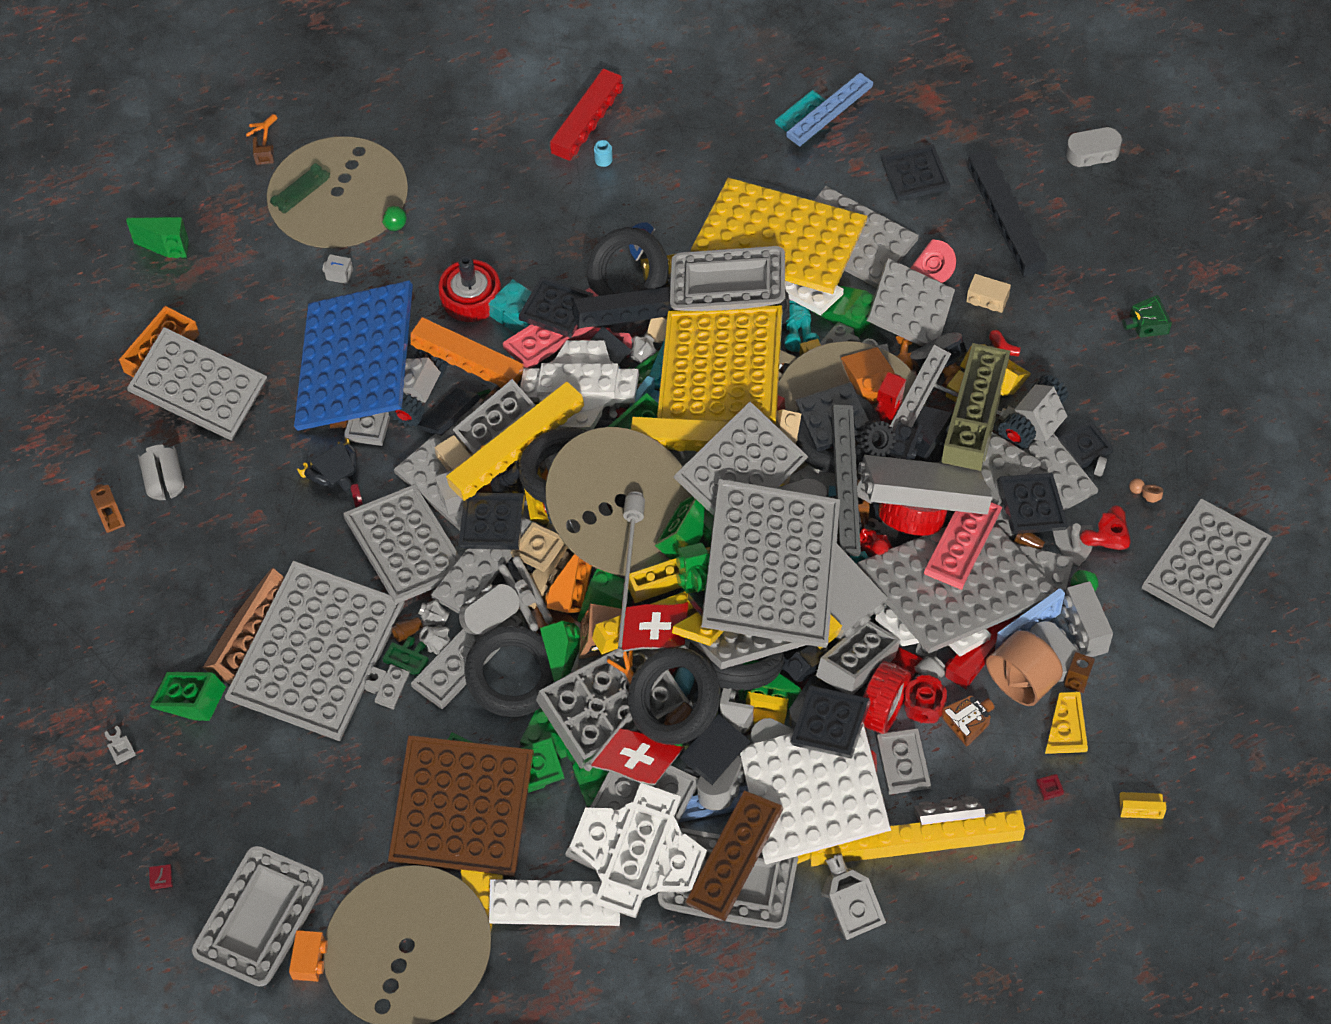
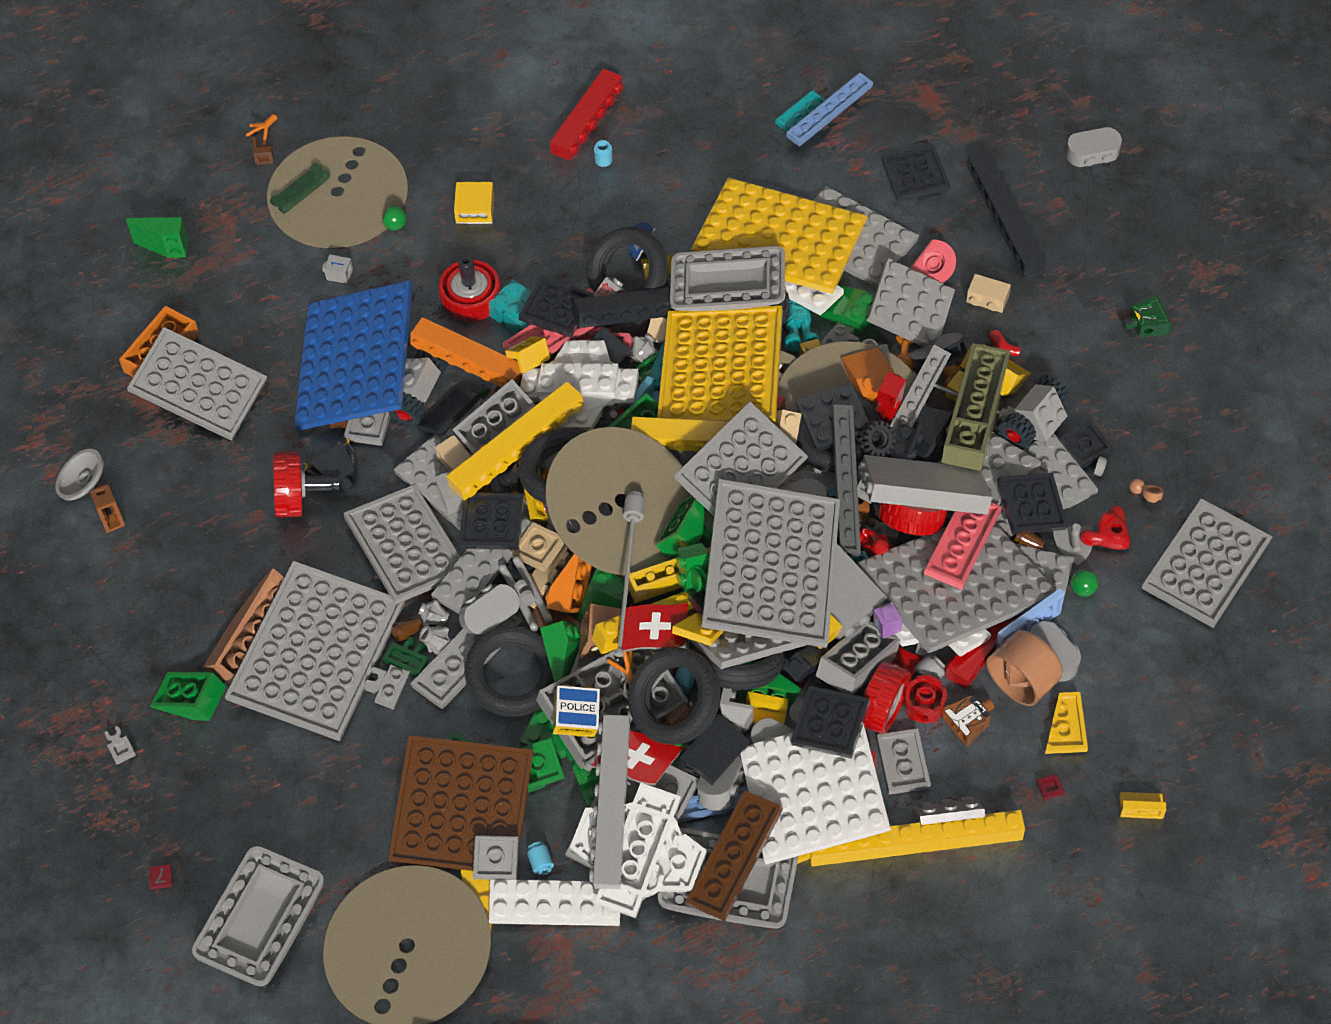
(79, 474): none -> light grey dish
(150, 464): light grey cylinder -> none
(292, 483): none -> red wheel
(307, 956): orange brick -> none
(356, 495): dark red tile -> none
(474, 202): none -> yellow piece
(495, 857): none -> light grey plate
(529, 353): none -> yellow panel
(540, 858): none -> medium azure brick
(576, 711): none -> piece
(610, 286): none -> light grey brick
(611, 802): none -> light grey brick
(851, 899): light grey plate -> none
(887, 620): none -> medium lavender brick
(1077, 676): reddish brown bracket -> none
(1087, 620): light grey brick -> none

